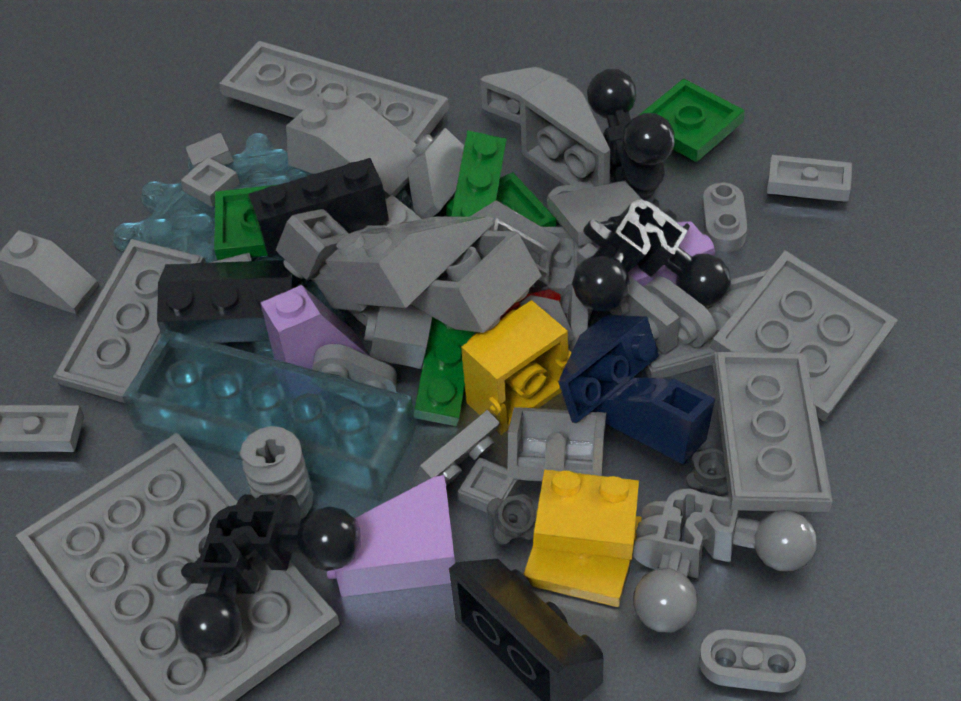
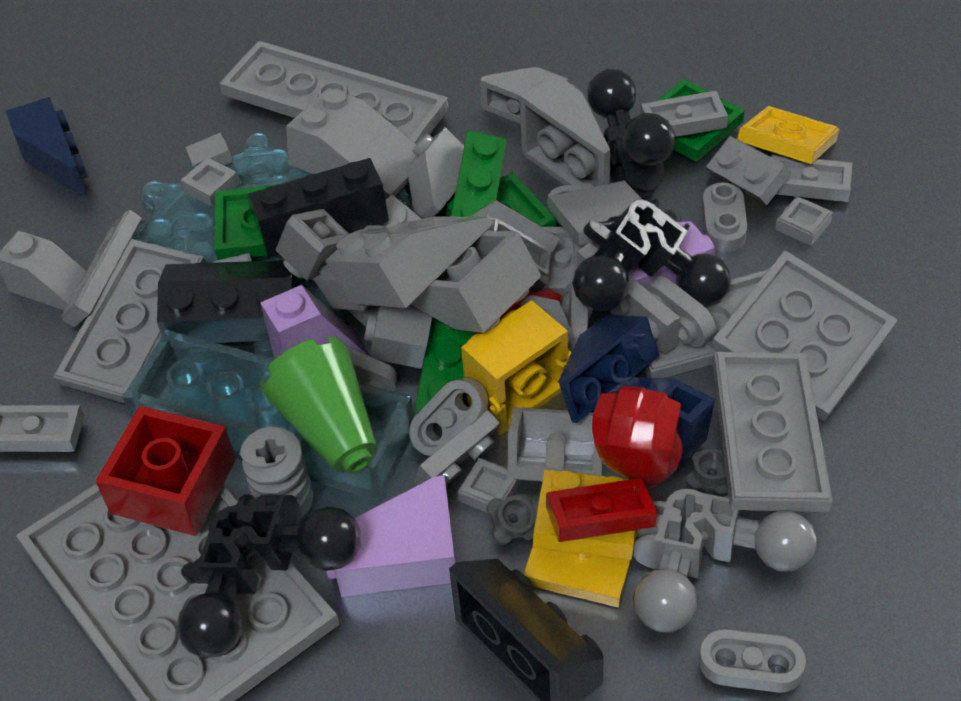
(45, 146): none -> dark blue slope
(100, 268): none -> light grey tile
(166, 470): none -> red brick
(323, 402): none -> bright green cone
(449, 413): none -> light grey plate
(600, 509): none -> red plate
(638, 434): none -> red piece
(690, 113): none -> light grey plate
(749, 170): none -> light grey plate
(788, 134): none -> yellow tile
(804, 220): none -> light grey tile

